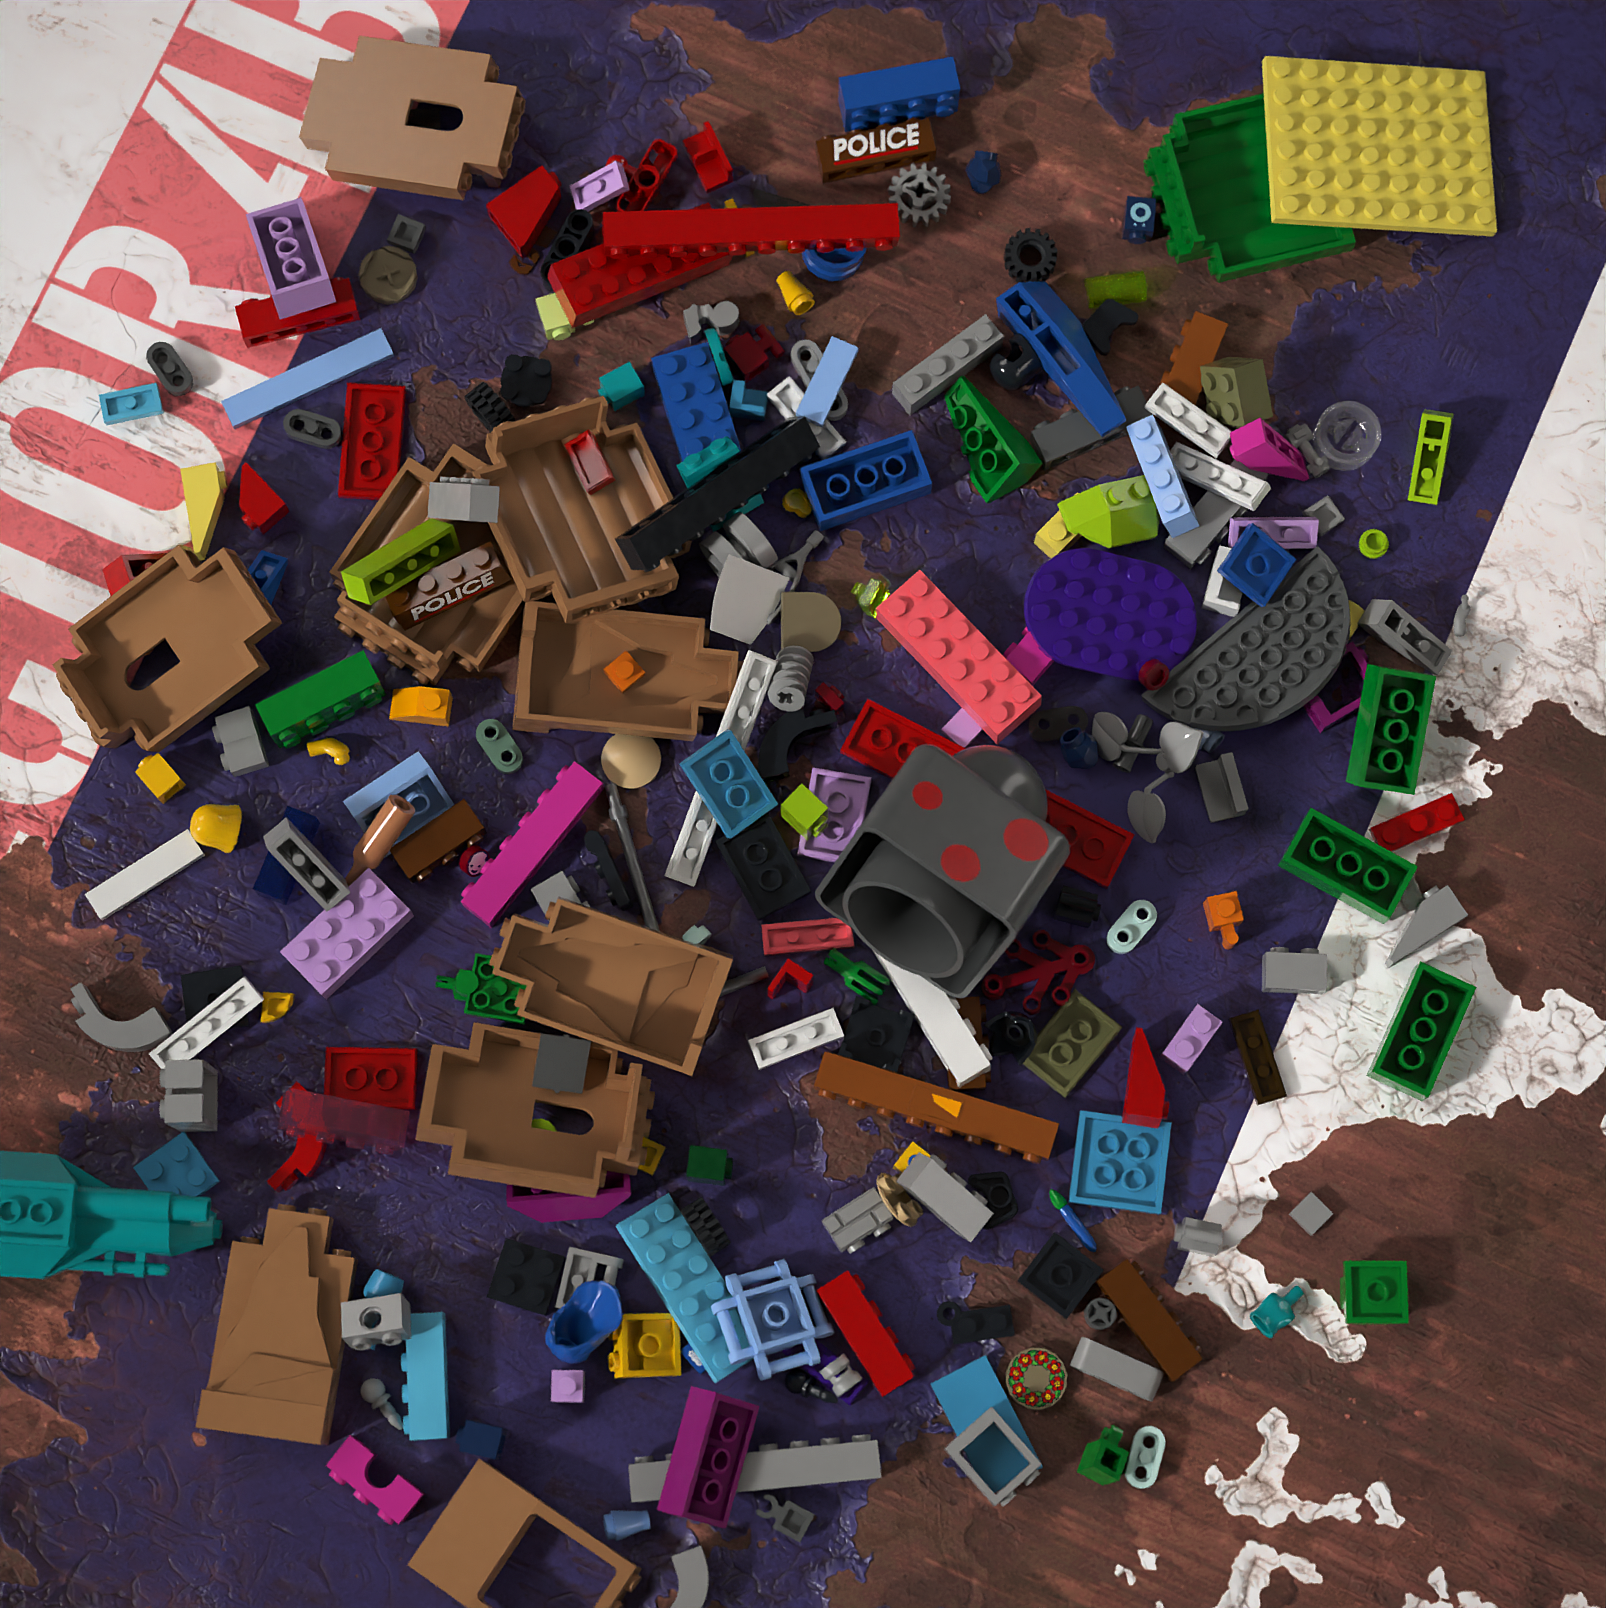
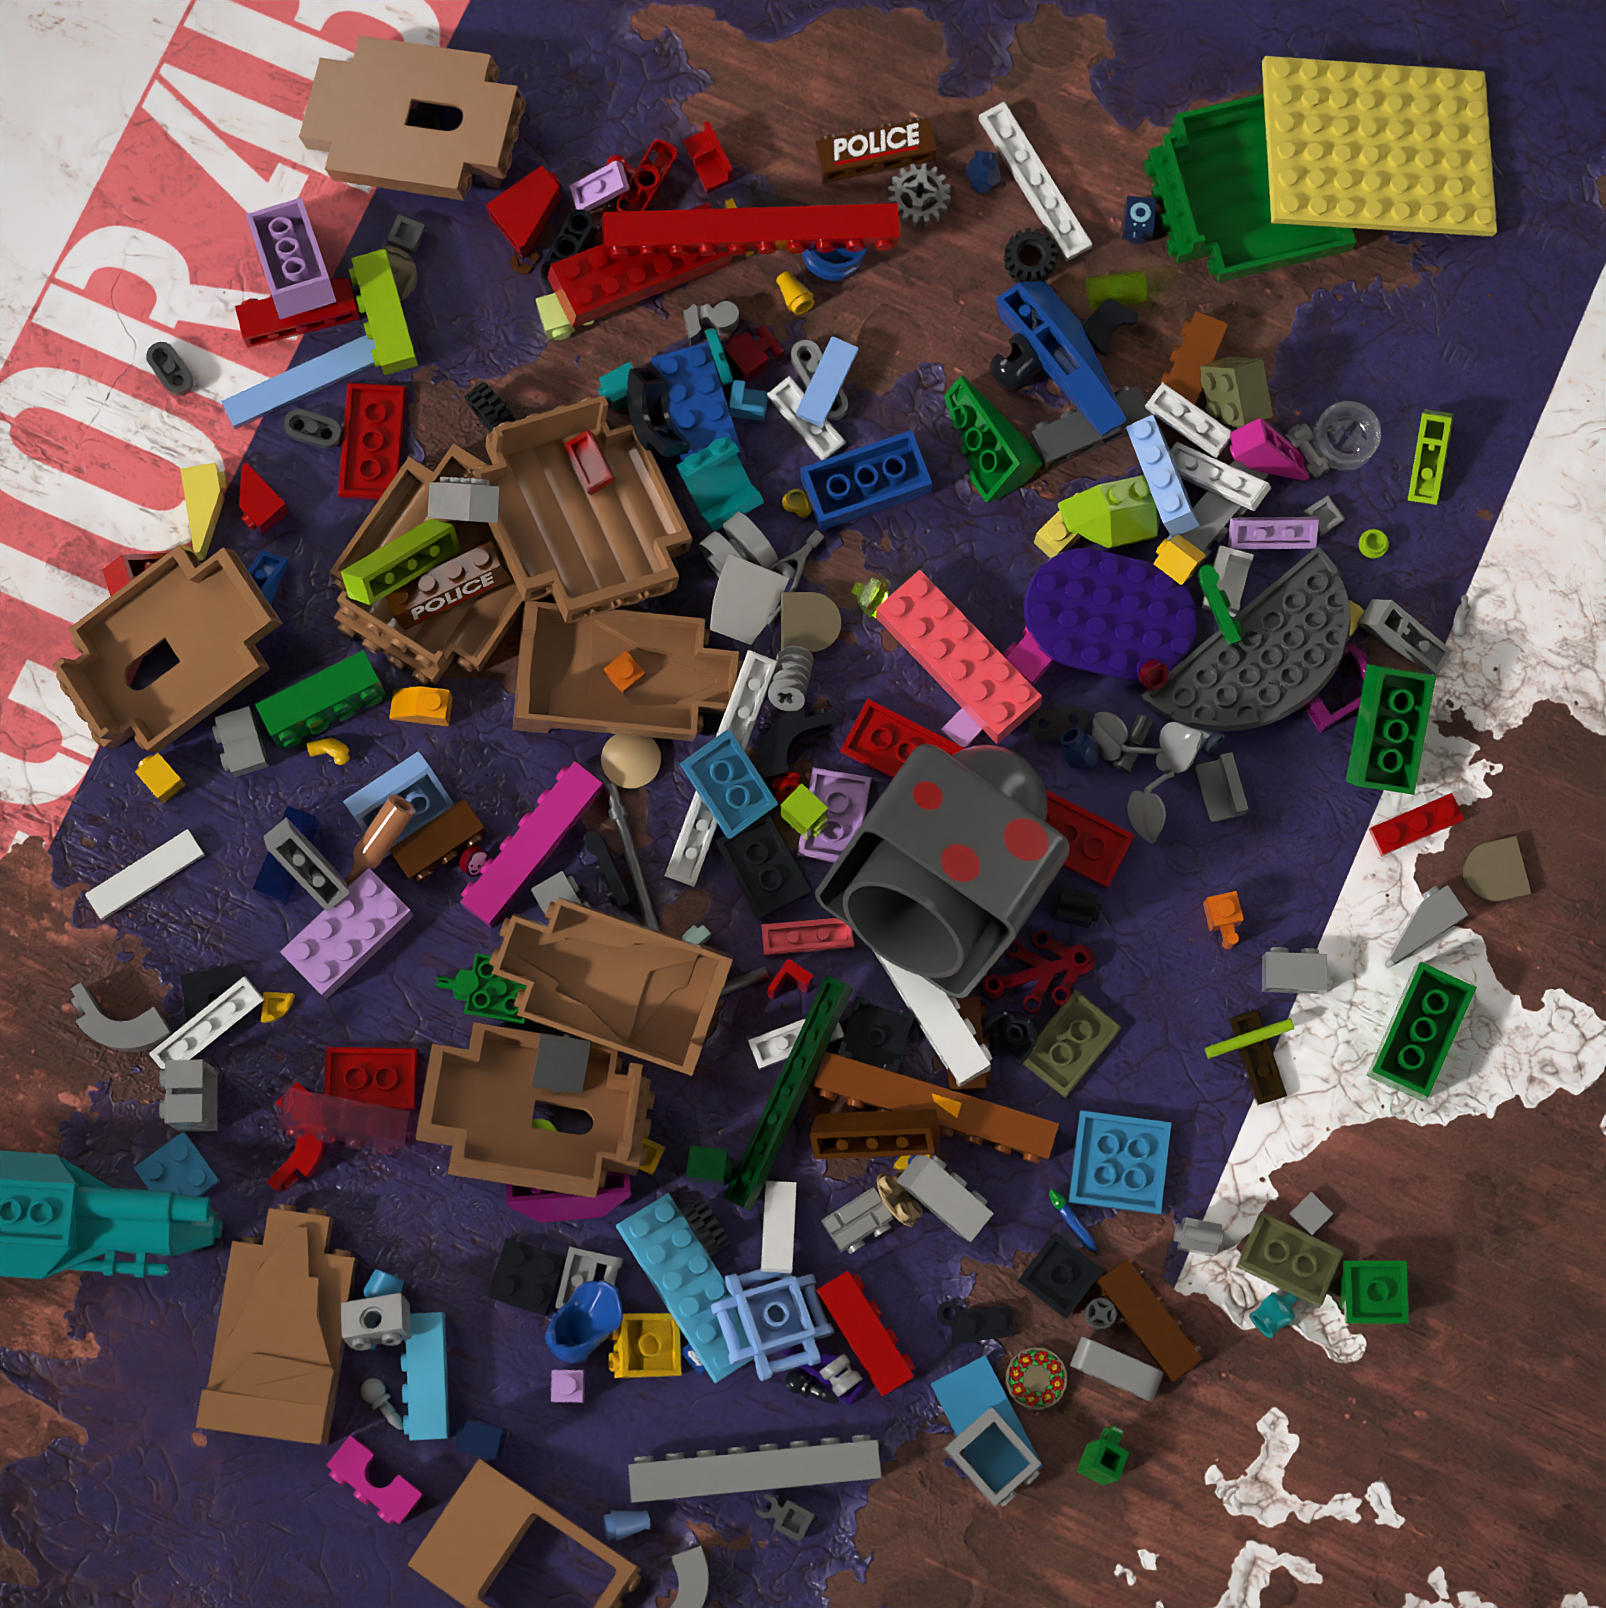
(131, 404): medium azure plate -> none
(217, 826): yellow hair -> none
(384, 312): none -> lime brick
(498, 746): sand green plate -> none
(526, 380): black piece -> none
(650, 414): none -> black arch
(708, 1457): magenta slope -> none
(717, 494): black brick -> none
(778, 1227): none -> white tile
(780, 783): none -> red plate
(788, 1093): none -> dark green plate
(830, 698): dark red plate -> none
(854, 973): green arm -> none
(875, 1134): none -> reddish brown brick
(899, 94): blue brick -> none
(947, 364): light grey brick -> none
(998, 1193): black piece -> none
(1035, 181): none -> white plate
(1132, 926): light aqua plate -> none
(1144, 1089): red slope -> none
(1146, 1457): light aqua plate -> none
(1178, 558): none -> yellow brick
(1190, 1039): lavender brick -> none
(1218, 603): none -> green hinge
(1249, 1038): none -> lime bar
(1256, 565): blue tile -> none
(1290, 1259): none -> olive tile
(1347, 866): green brick -> none
(1496, 871): none -> dark tan tile

